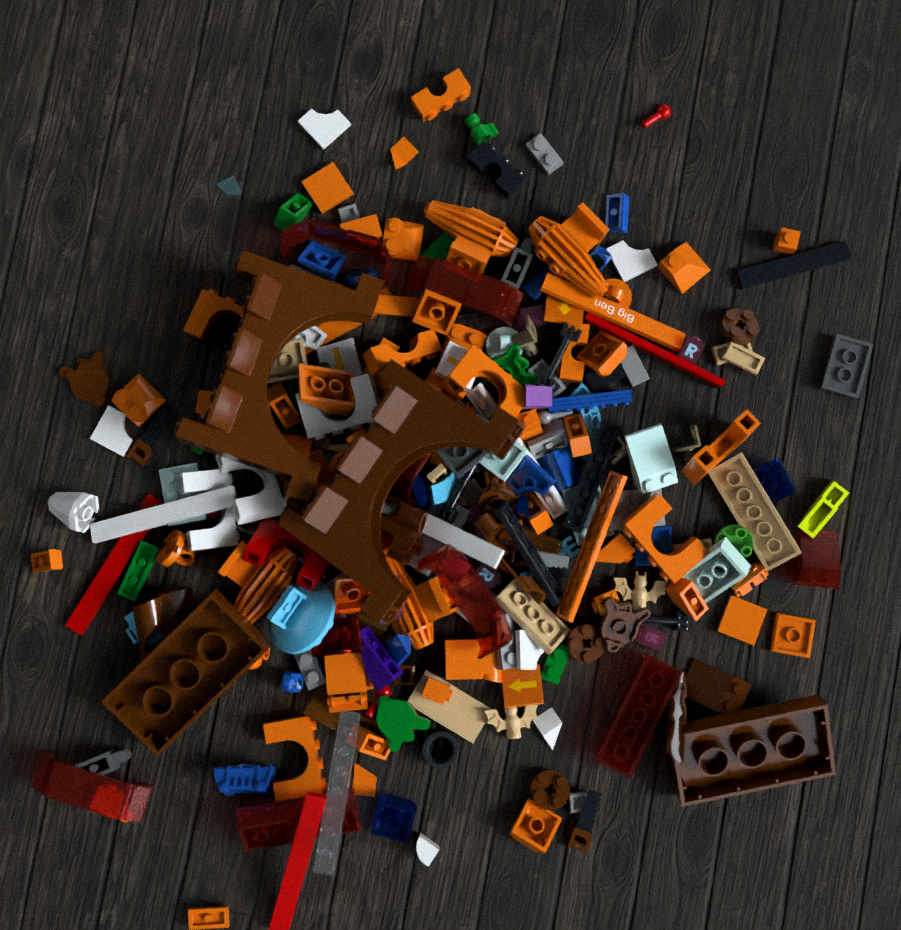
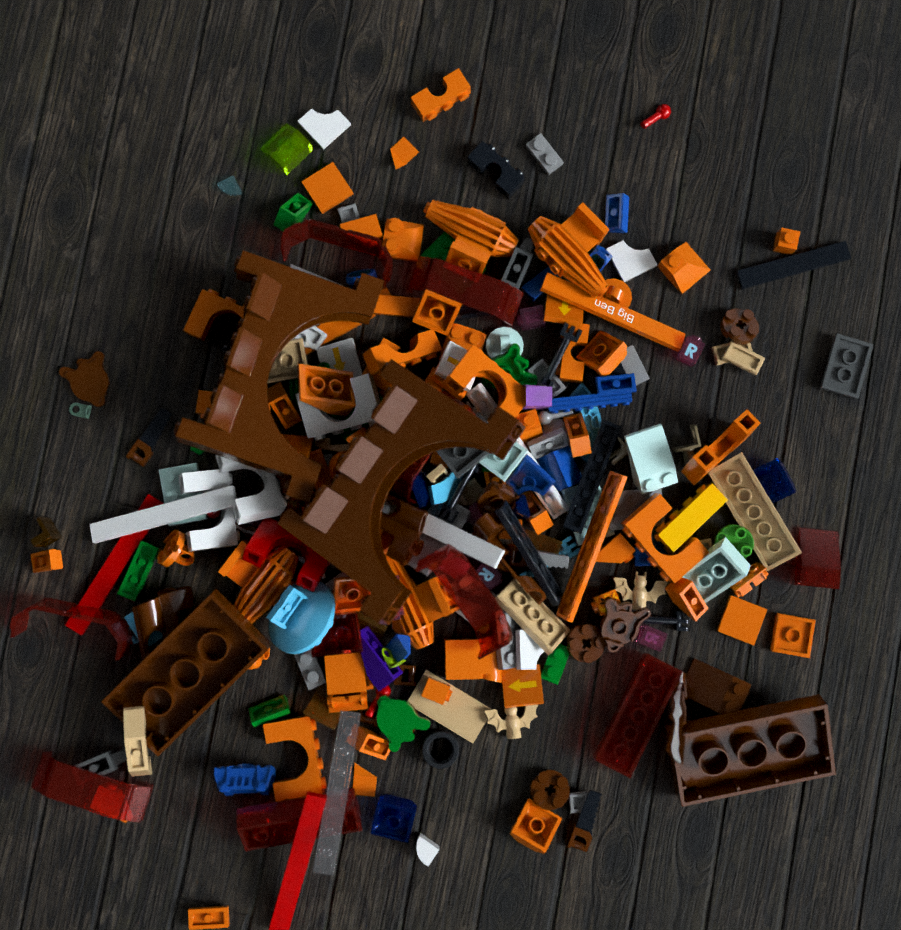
(48, 536): none -> dark brown panel
(74, 509): white cone -> none
(84, 411): none -> sand green piece
(111, 619): none -> clear red windscreen
(112, 433): white tile -> none
(135, 741): none -> tan slope
(138, 400): orange slope -> none
(269, 710): none -> green plate
(287, 148): none -> clear neon green slope
(292, 681): blue rock -> none
(321, 261): blue slope -> none
(391, 662): none -> lime piece
(480, 132): green piece -> none
(527, 338): dark tan bracket -> none
(549, 726): white sticker -> none
(615, 384): none -> blue slope
(654, 350): red tile -> none
(690, 517): none -> yellow brick
(823, 508): neon yellow slope -> none

